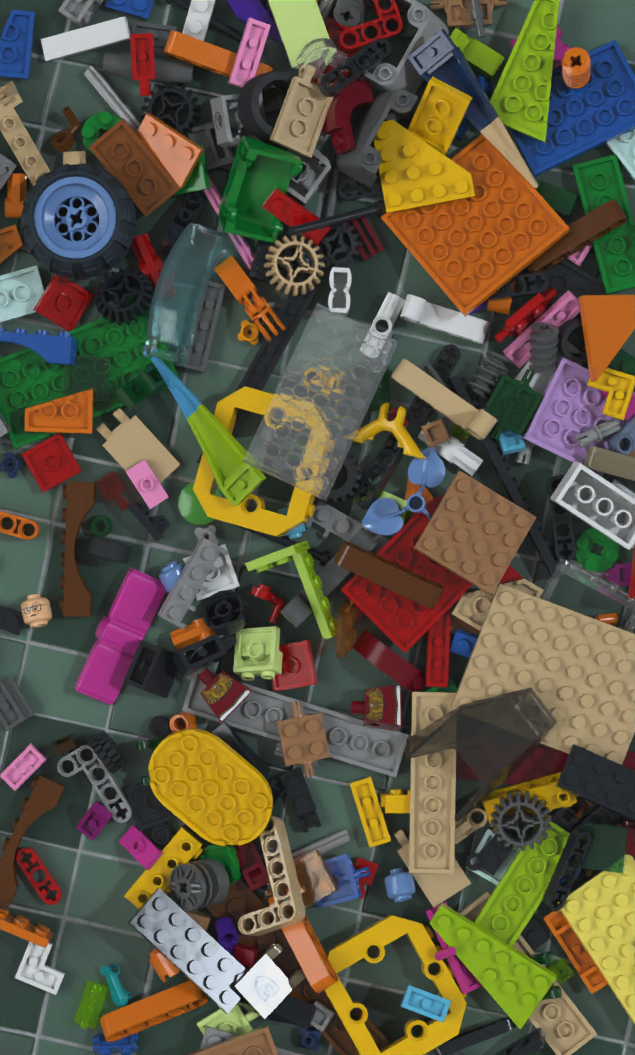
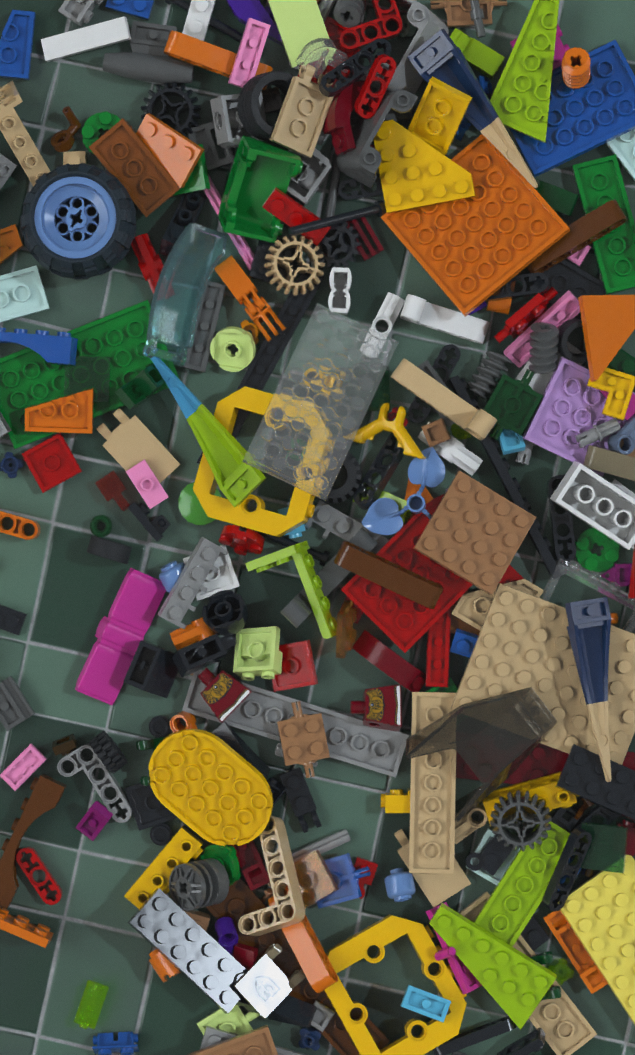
(15, 195): orange piece -> none
(36, 611): light nougat head -> none
(36, 973): white plate -> none
(63, 302): red plate -> none
(77, 596): reddish brown arch -> none
(111, 97): light grey axle -> none
(118, 993): teal piece -> none
(119, 290): black gear -> none
(140, 847): dark pink plate -> none
(143, 60): red plate -> none
(152, 1011): orange beam -> none
(210, 531): light grey plate -> none
(242, 340): none -> yellowish green plate
(242, 541): none -> red plate
(263, 592): red plate -> none
(370, 811): yellow plate -> none
(387, 73): none -> red beam
(590, 642): none -> dark blue plate

